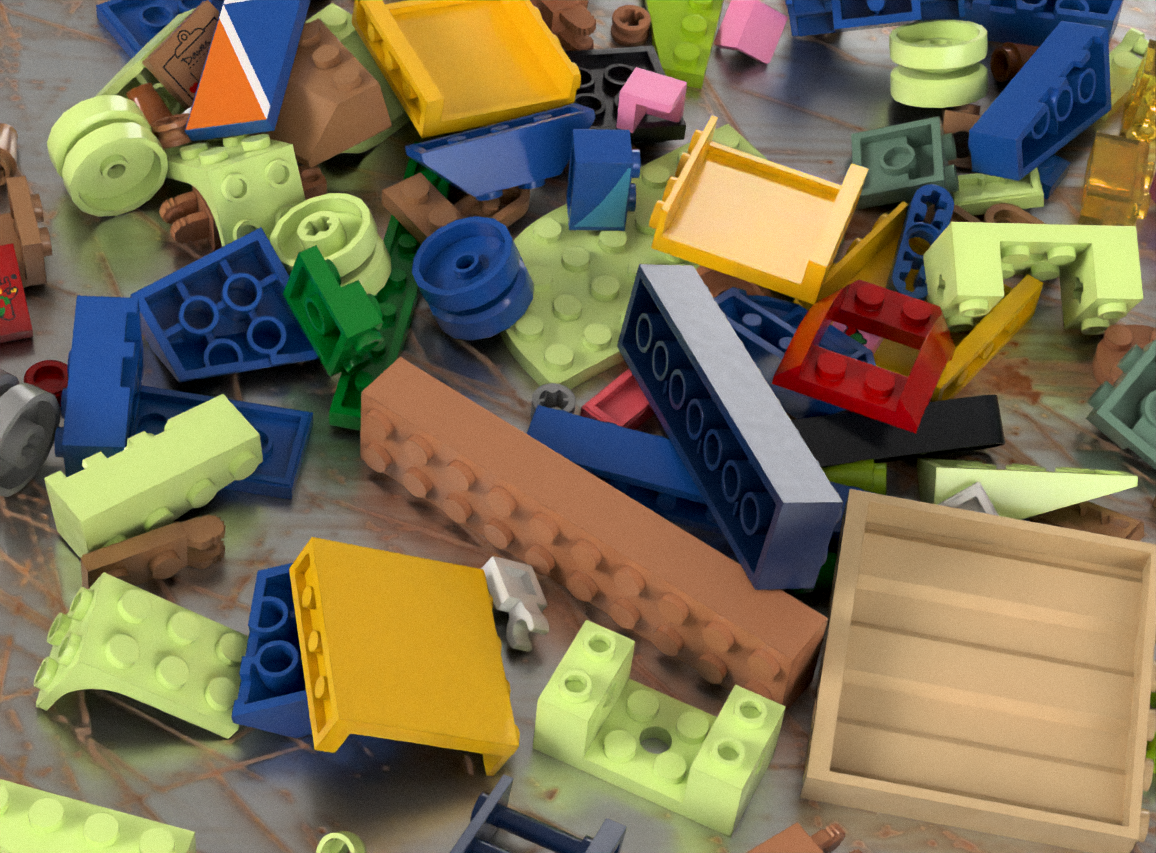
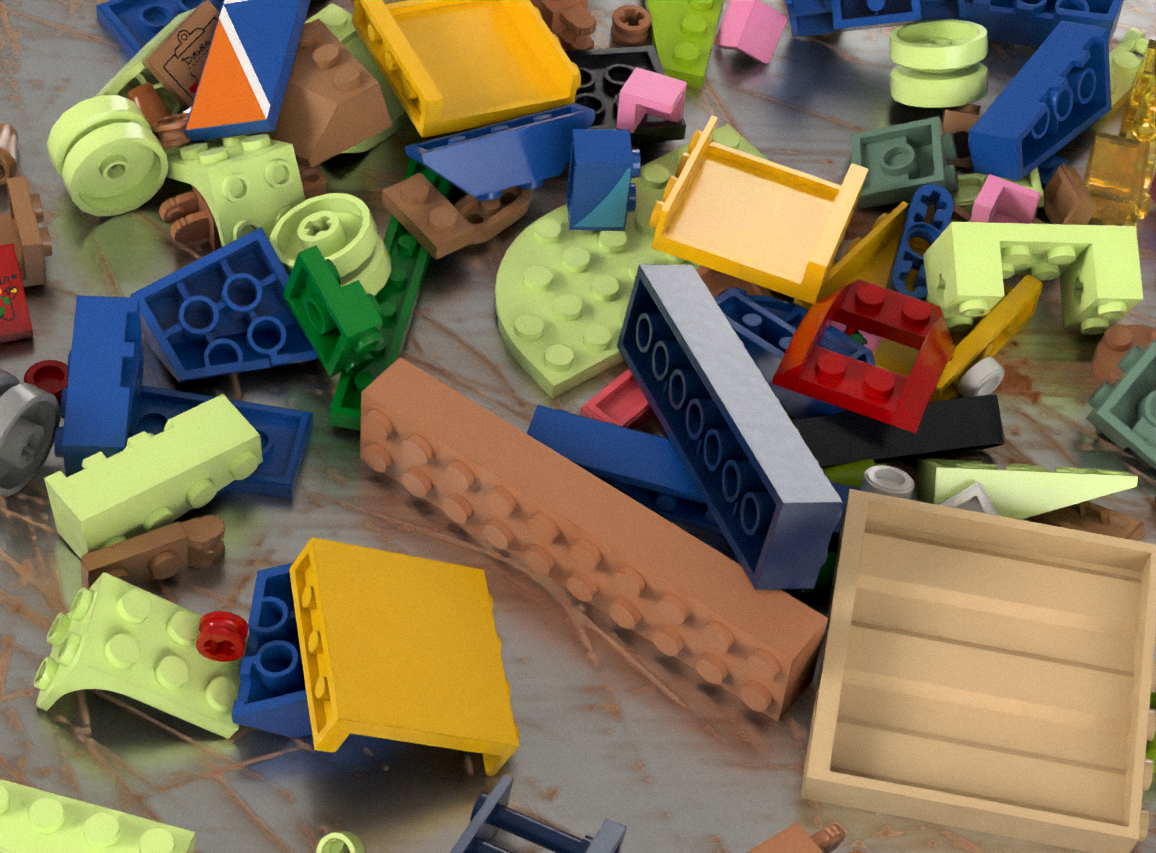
(222, 636): none -> red bush
(473, 278): blue wheel -> none
(519, 594): white plate -> none
(553, 395): light grey bush -> none
(599, 717): yellowish green plate -> none
(887, 481): none -> white tile
(981, 378): none -> white tile
(1005, 202): none -> bright pink panel
(1009, 59): dark orange cone -> none
(1068, 198): none -> medium nougat tile

